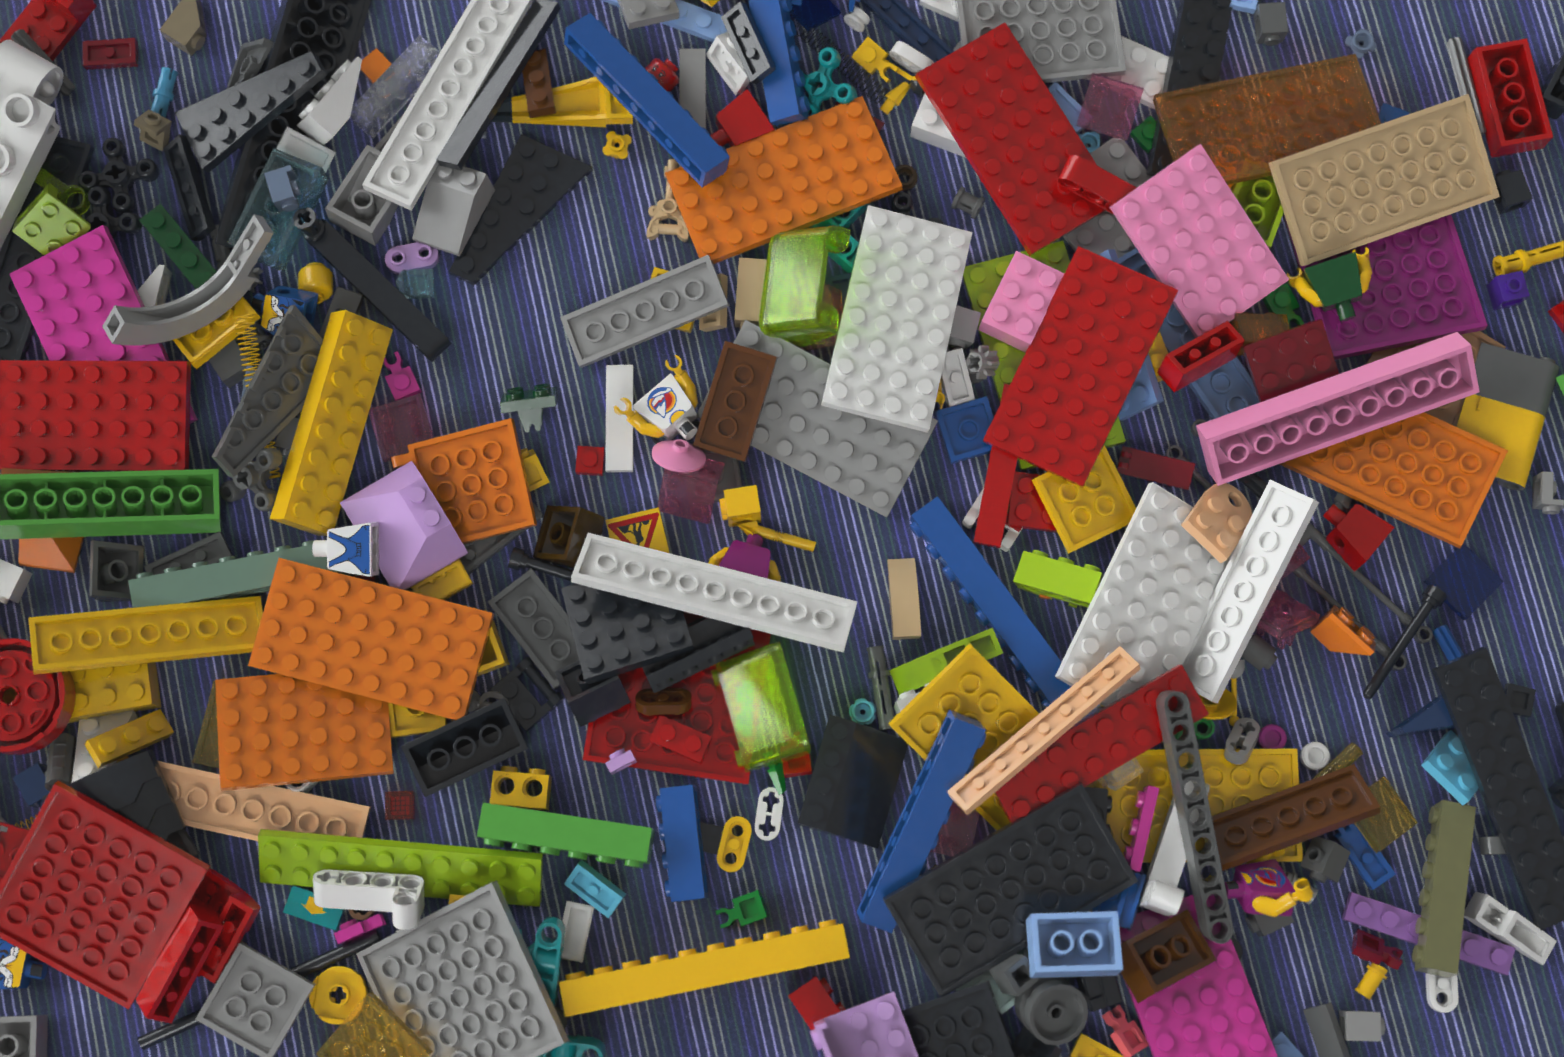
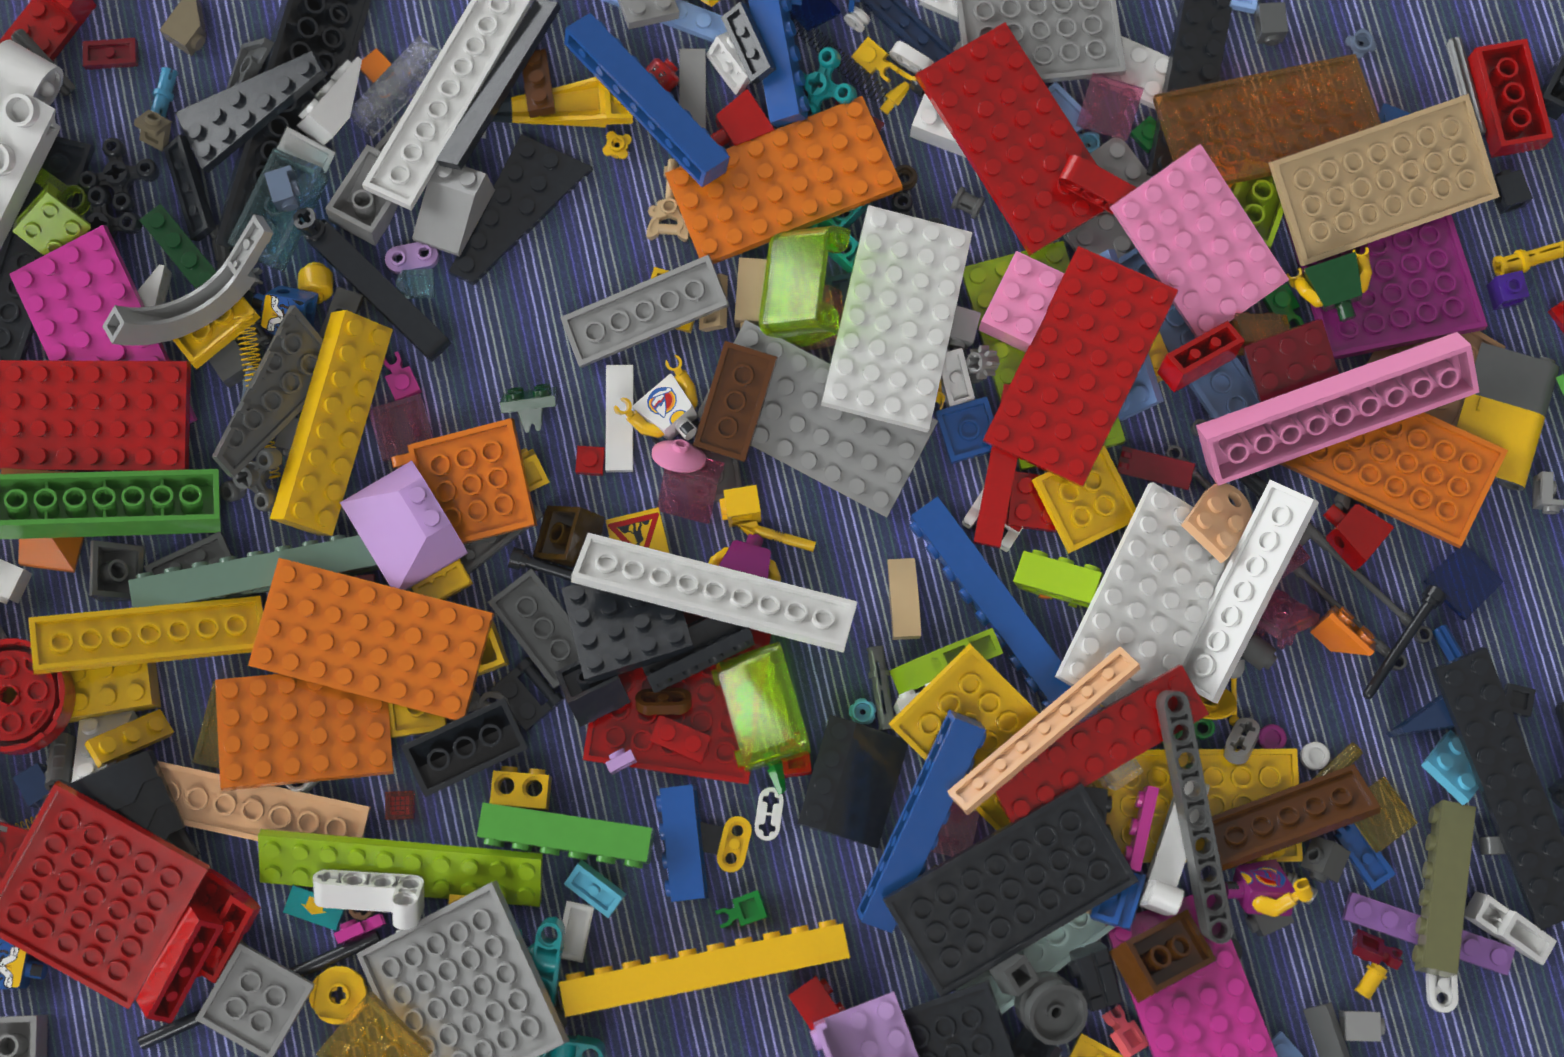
(351, 549): torso -> none
(1074, 944): light blue brick -> none

